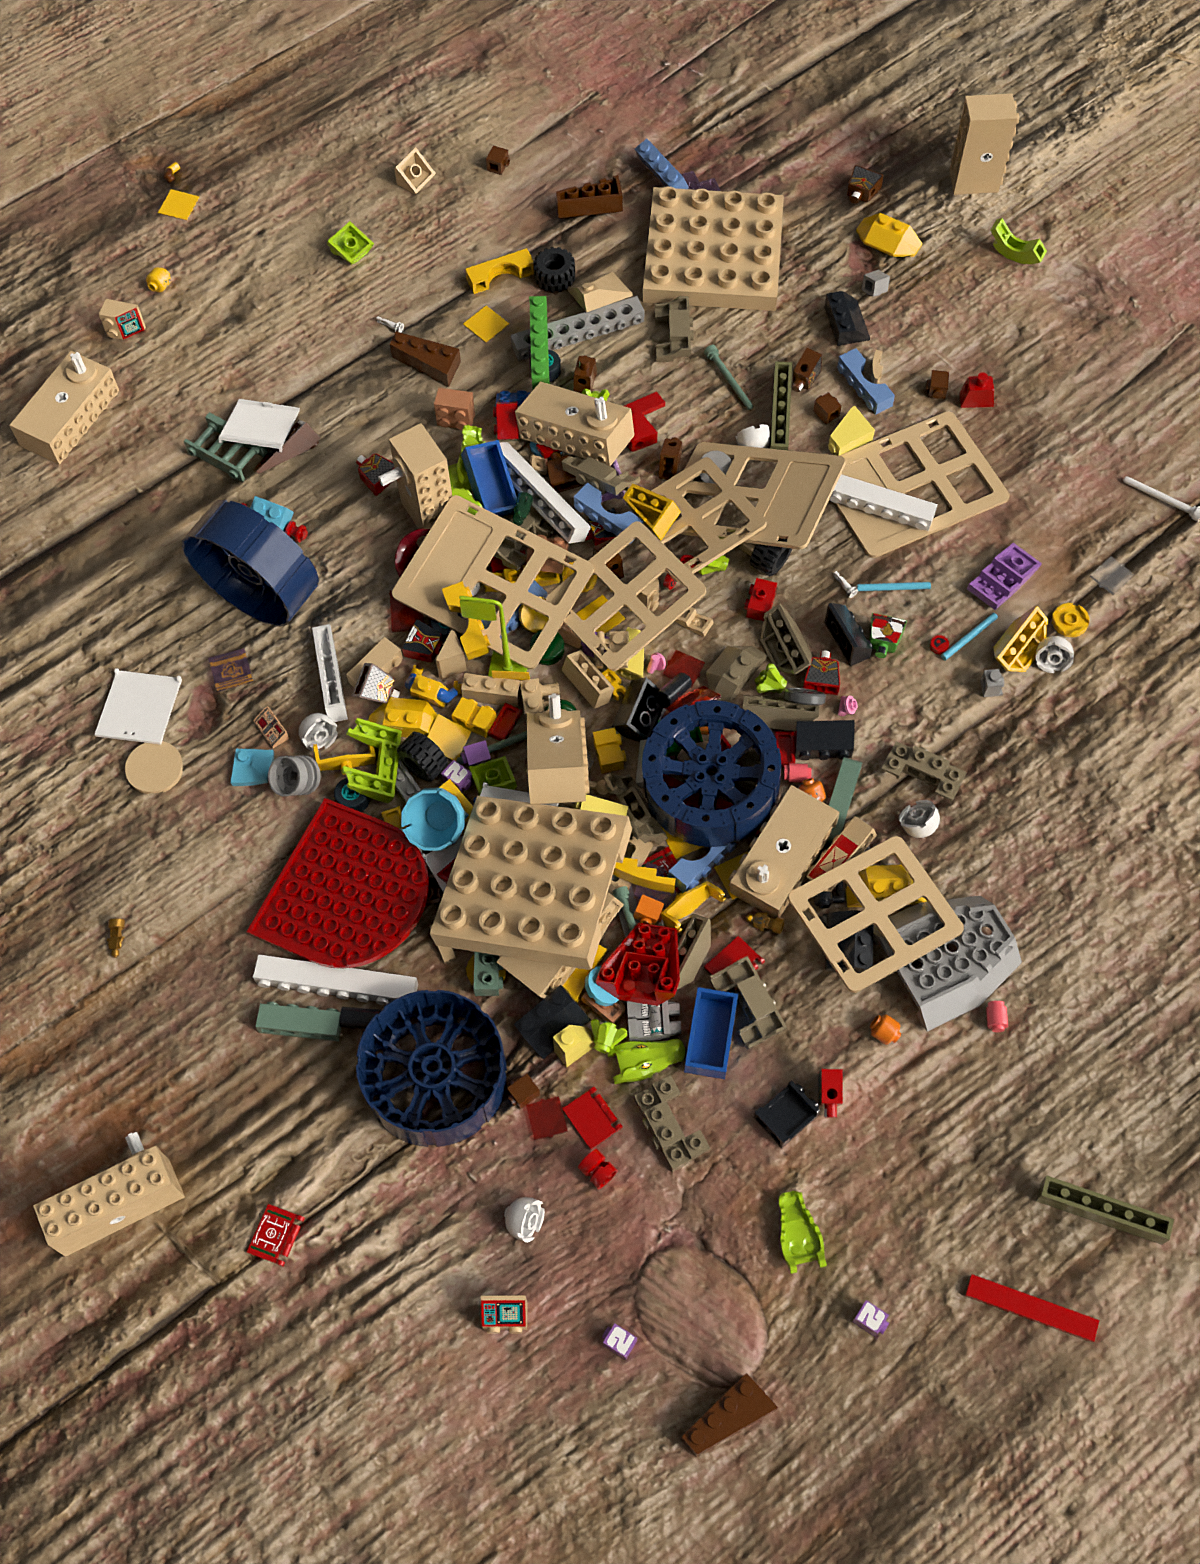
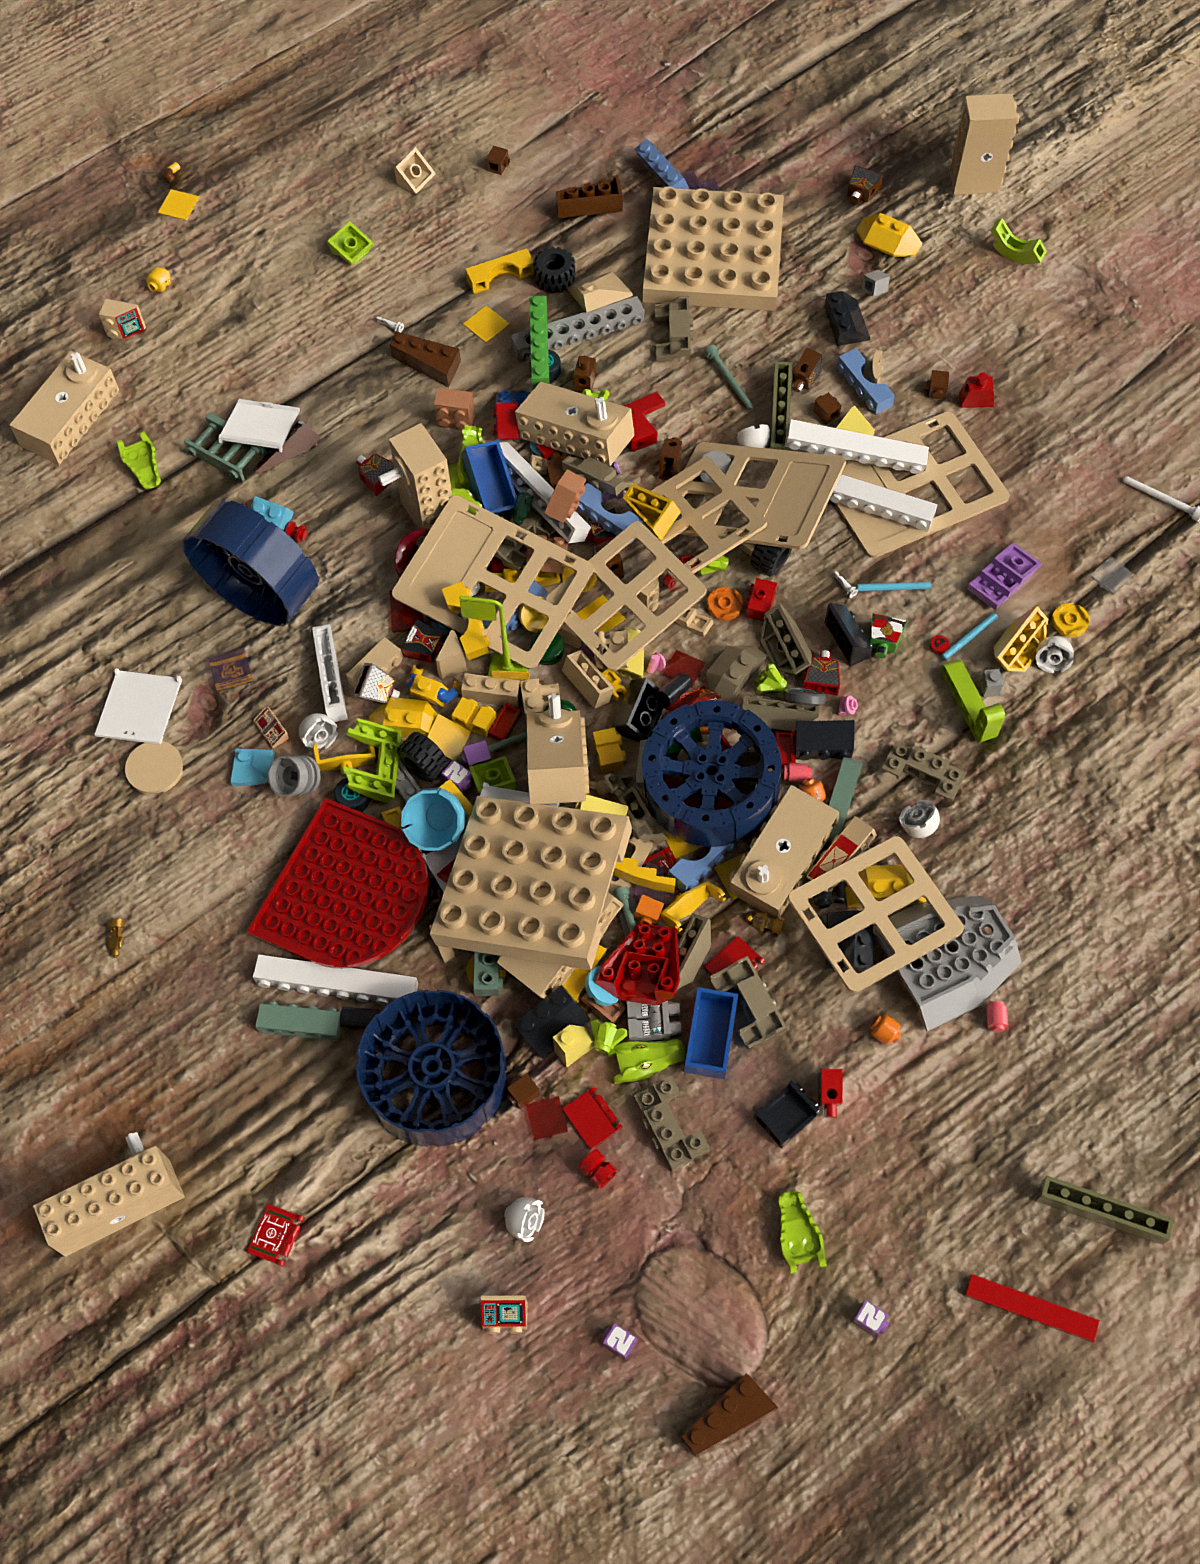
(141, 461): none -> lime animal
(566, 496): none -> nougat piece
(724, 603): none -> orange tile
(856, 446): none -> white brick
(982, 720): none -> lime beam

